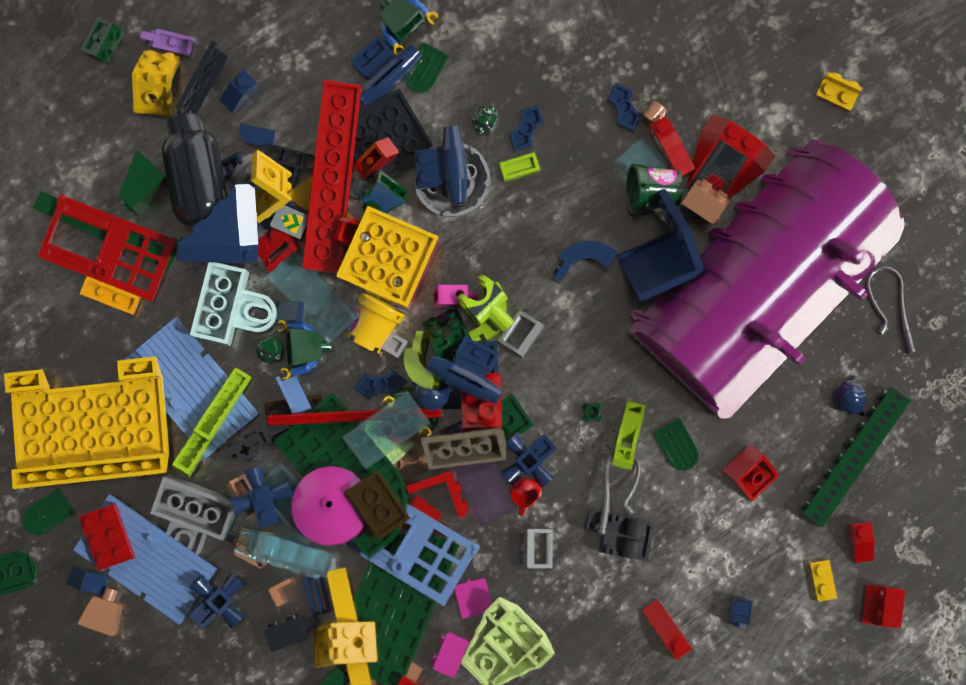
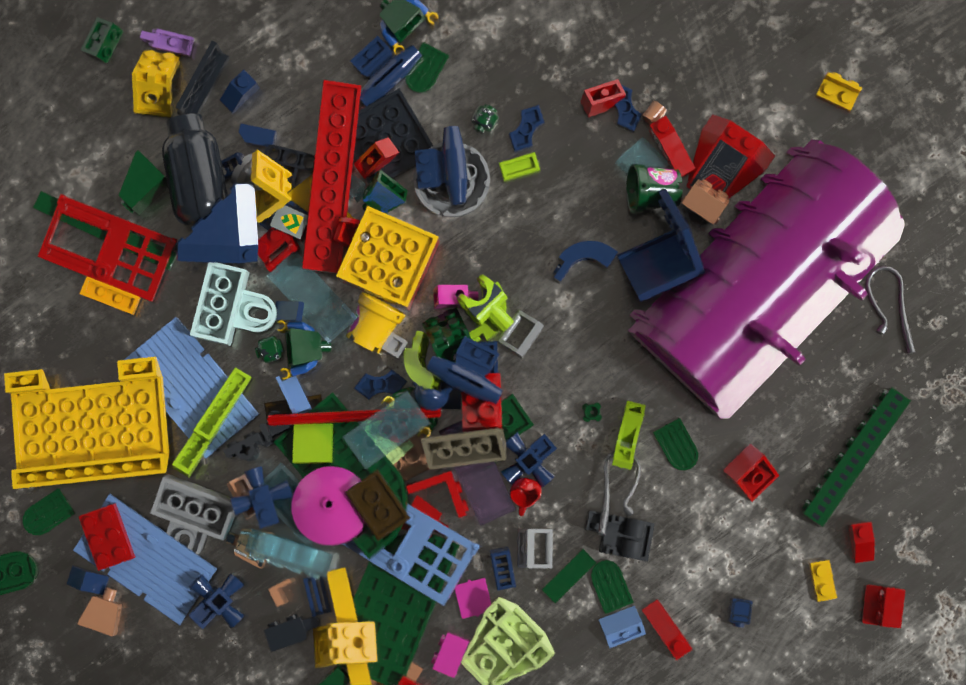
(312, 443): none -> lime tile
(499, 552): none -> dark blue slope
(569, 576): none -> dark green tile
(602, 97): none -> red slope
(610, 586): none -> dark green window
(622, 626): none -> medium blue panel
(850, 397): dark blue hair -> none

